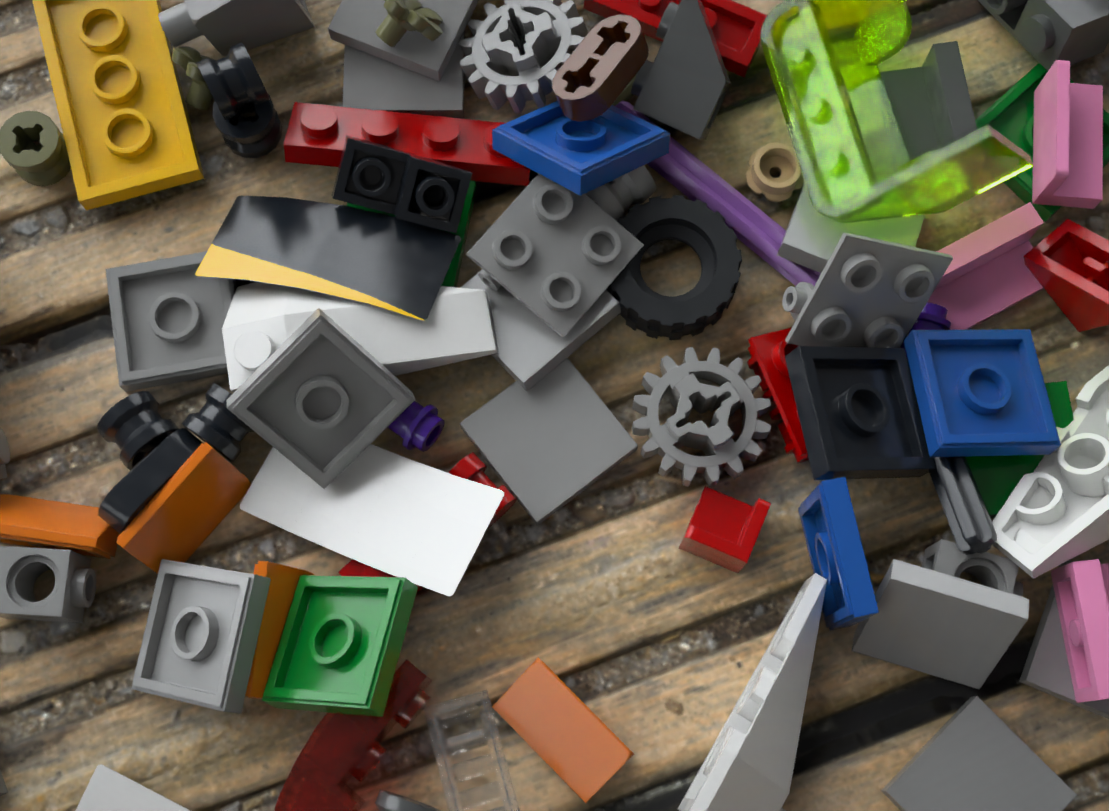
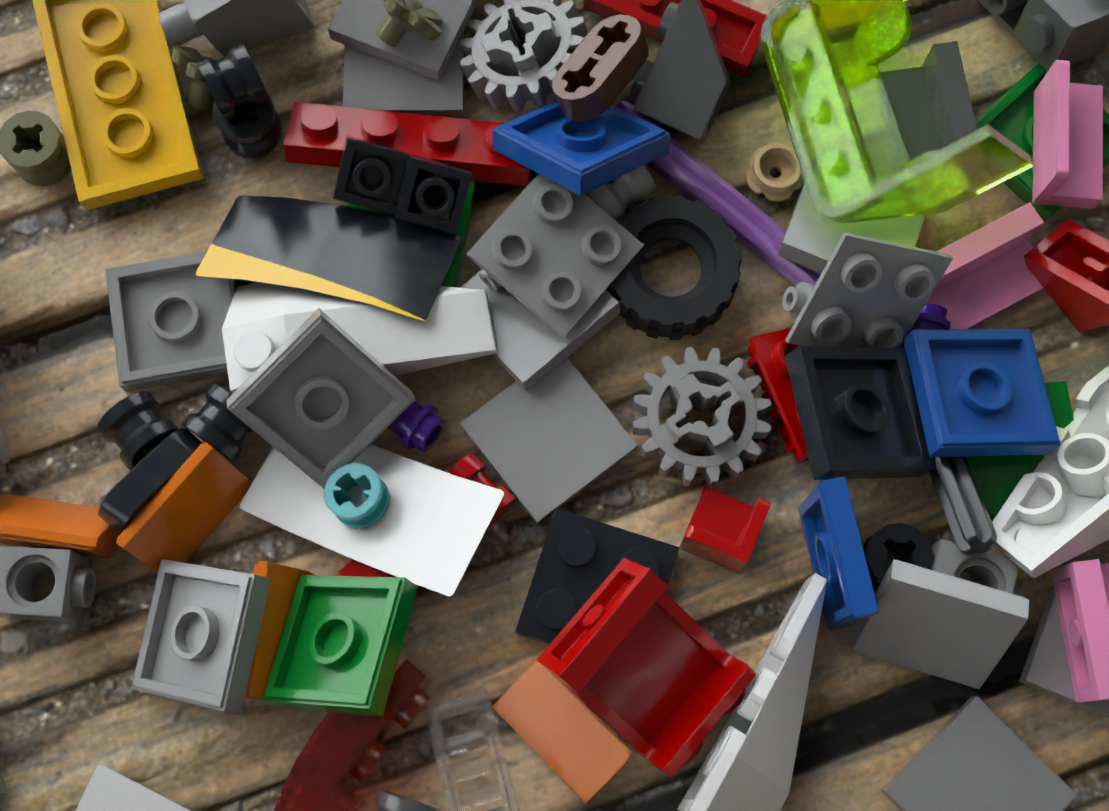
(343, 481): none -> teal bush
(575, 563): none -> black plate
(647, 668): none -> red panel
(907, 541): none -> black wheel

